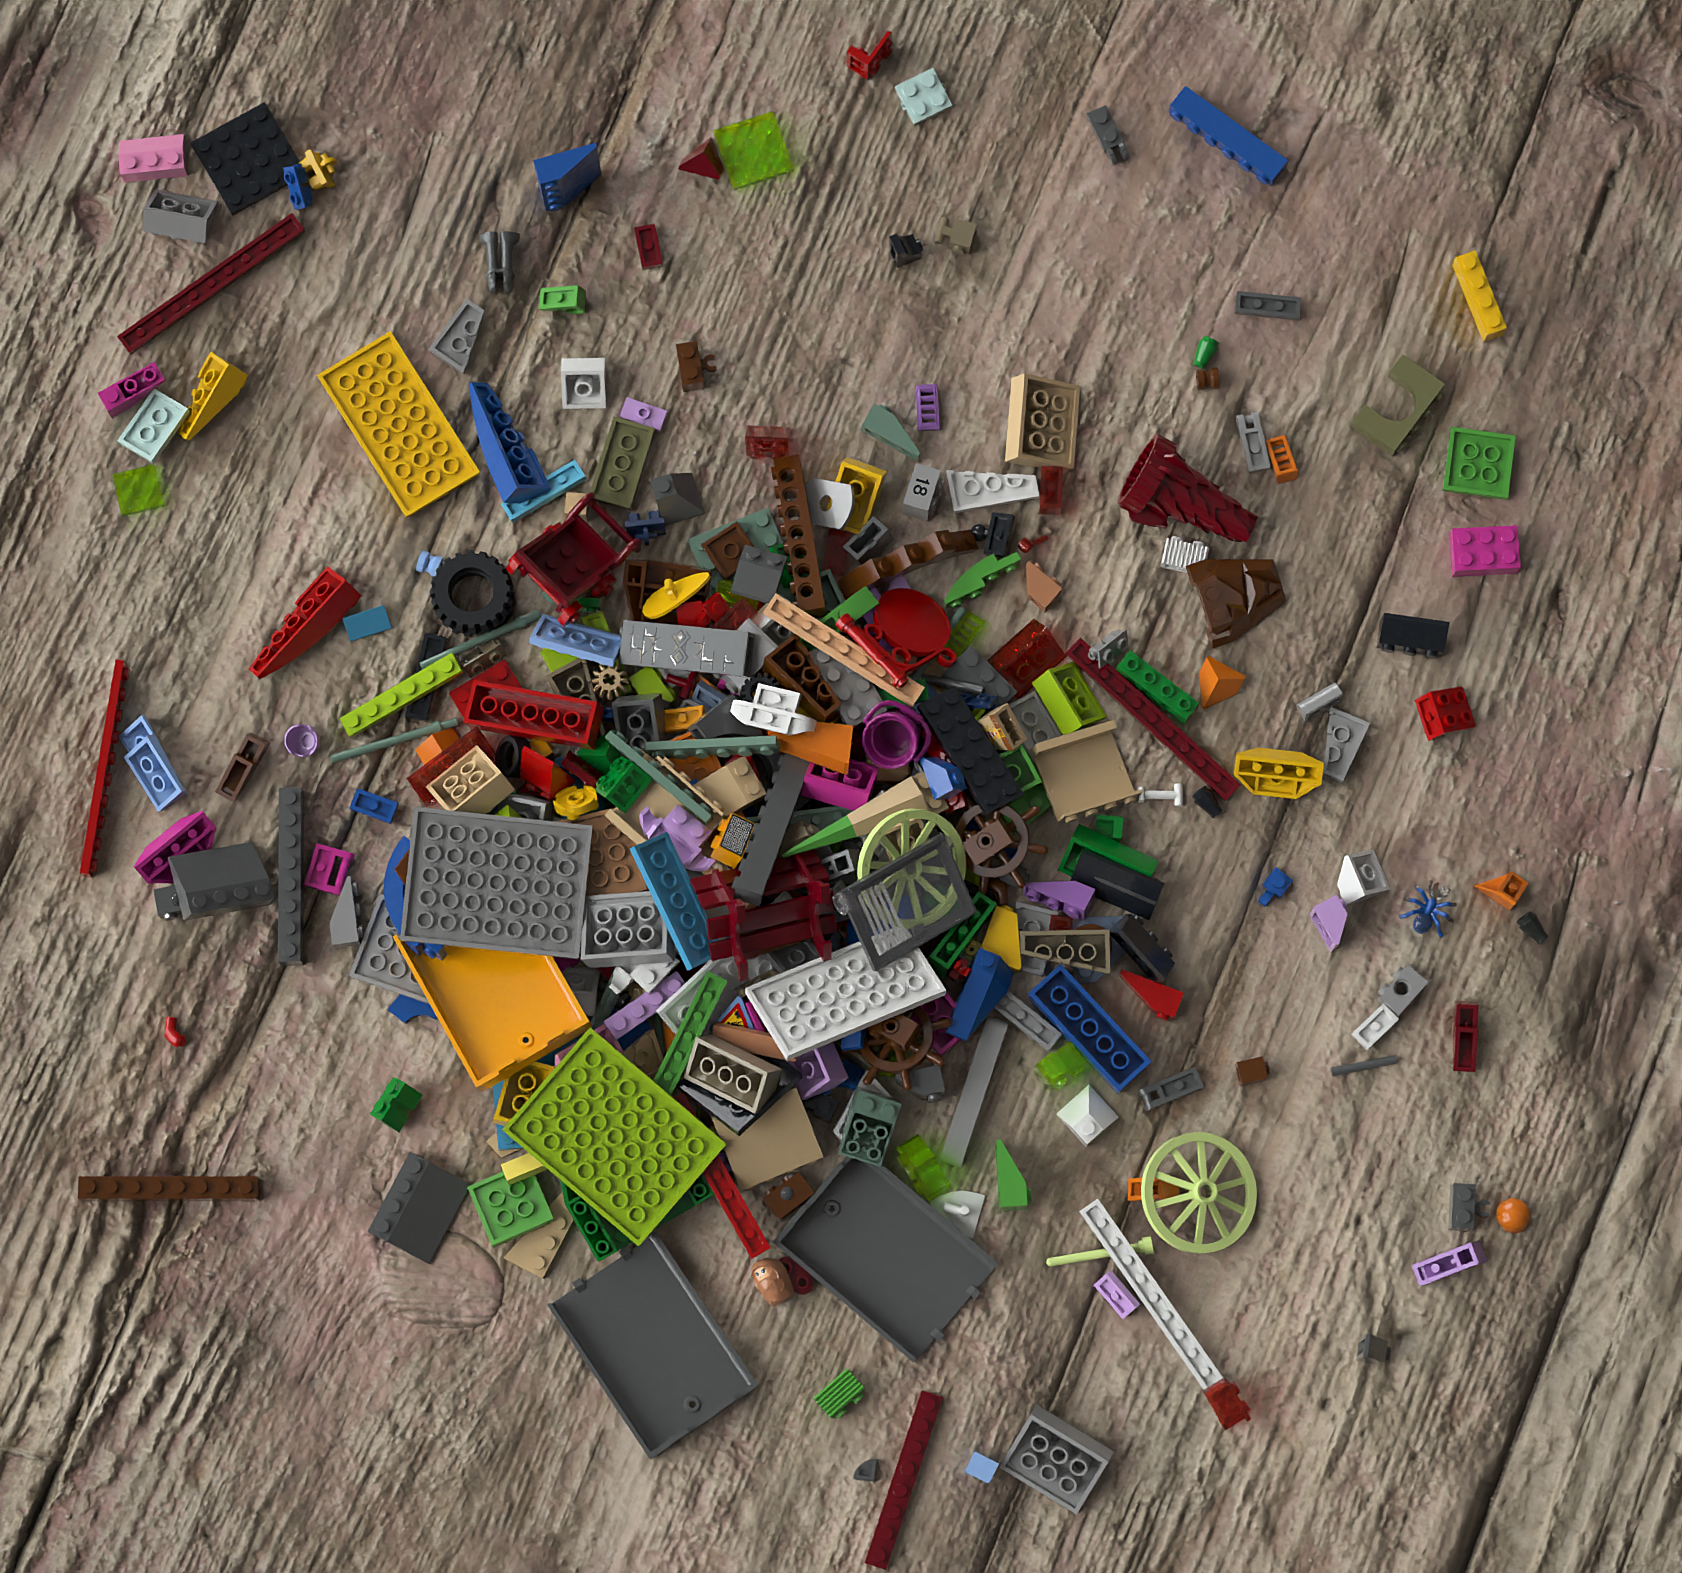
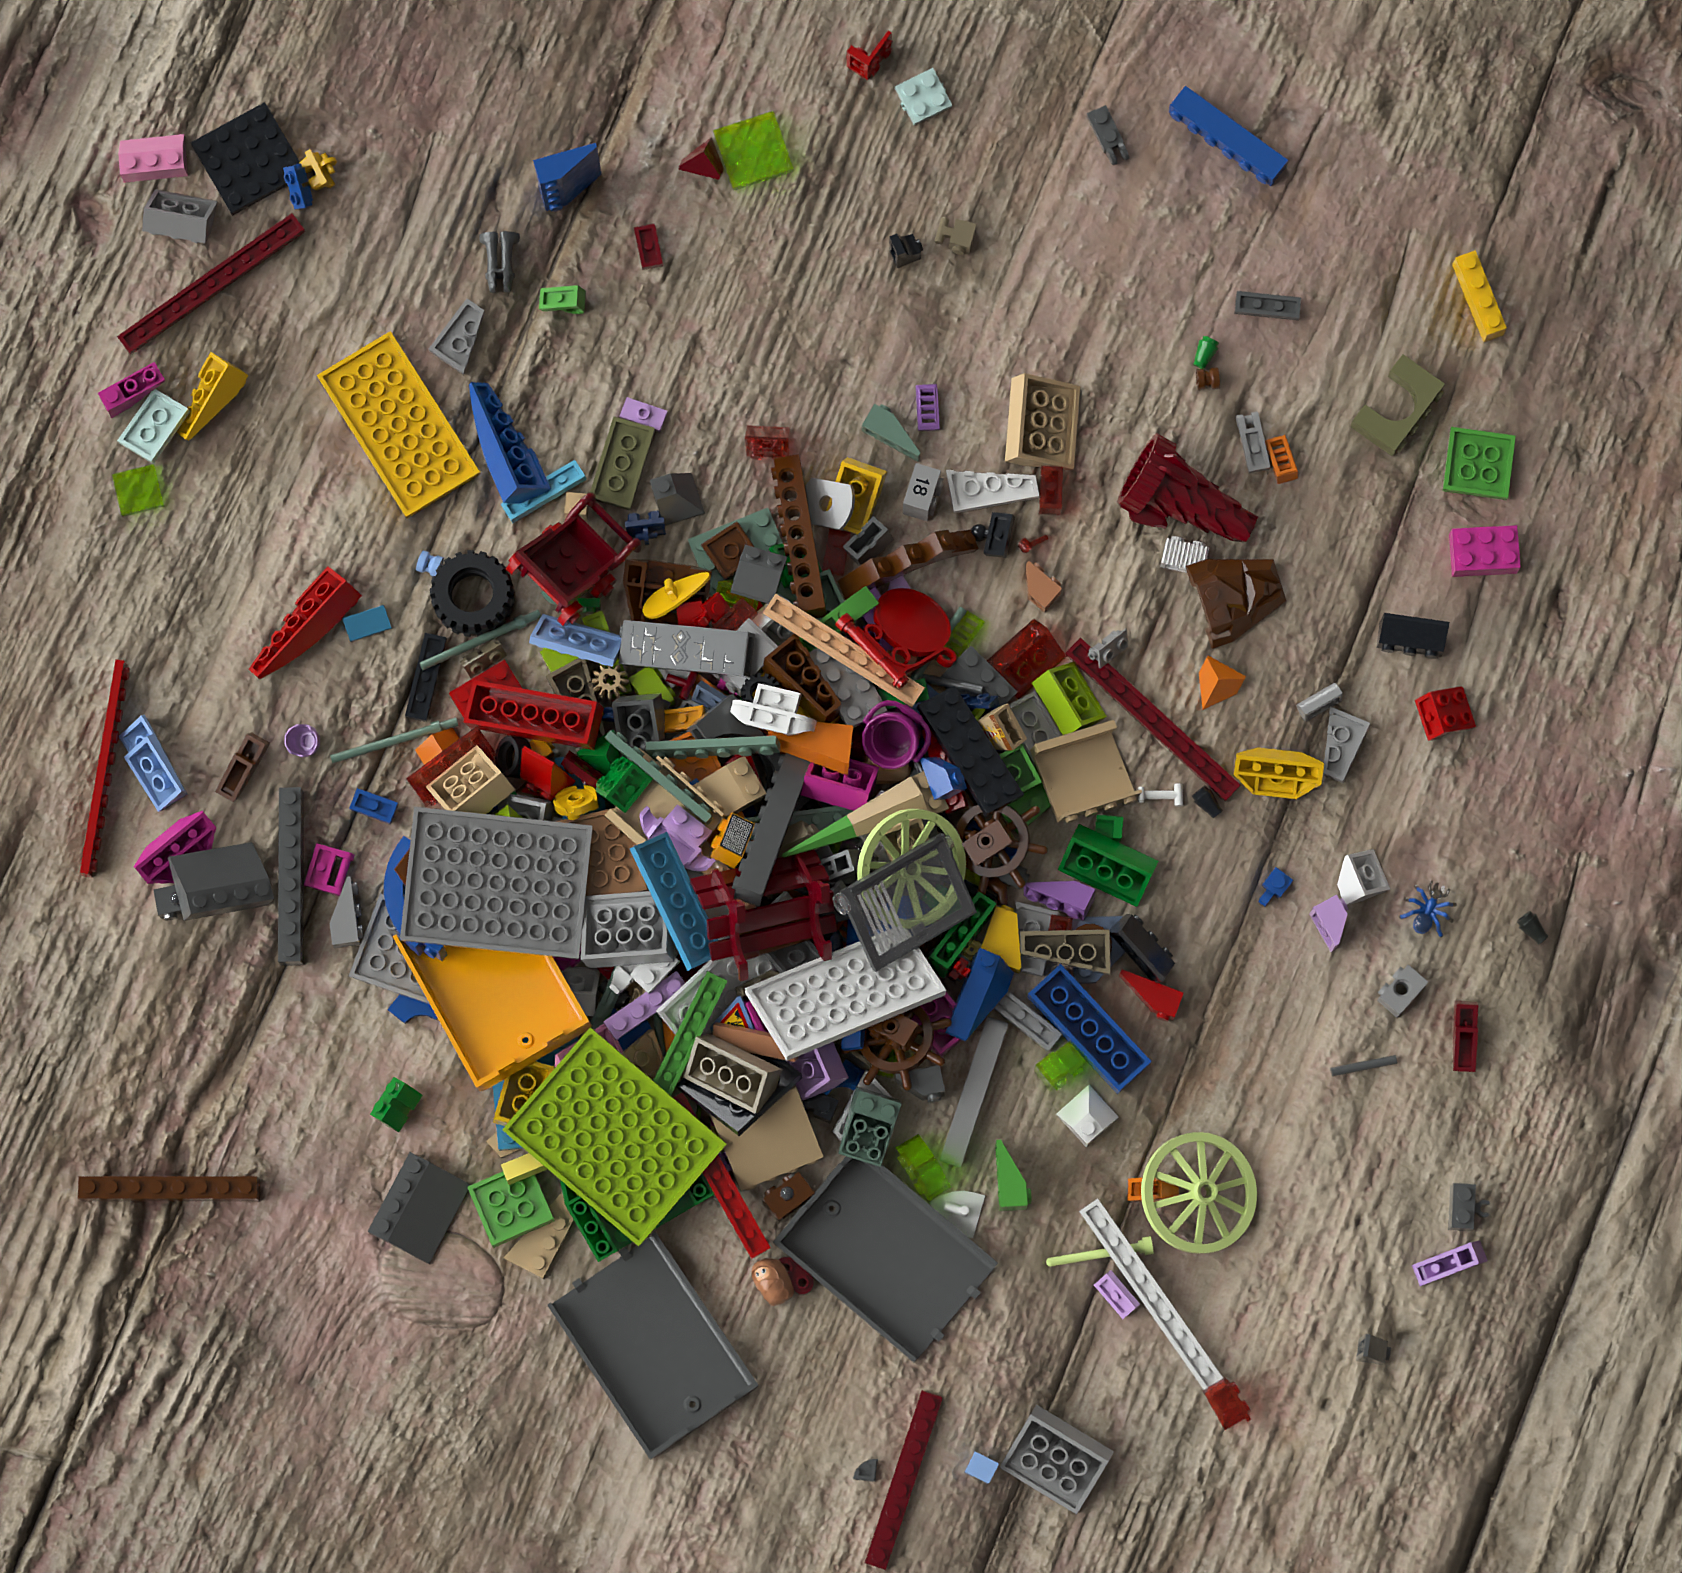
(172, 1035): red arm -> none
(401, 695): lime plate -> none
(583, 383): white slope -> none
(692, 366): reddish brown brick -> none
(839, 1394): bright green brick -> none
(972, 581): bright green slope -> none
(1118, 884): black tile -> none
(1157, 687): green brick -> none
(1171, 1088): dark grey plate -> none
(1252, 1071): reddish brown brick -> none
(1375, 1026): white plate -> none
(1504, 889): orange slope -> none
(1513, 1215): orange hair -> none

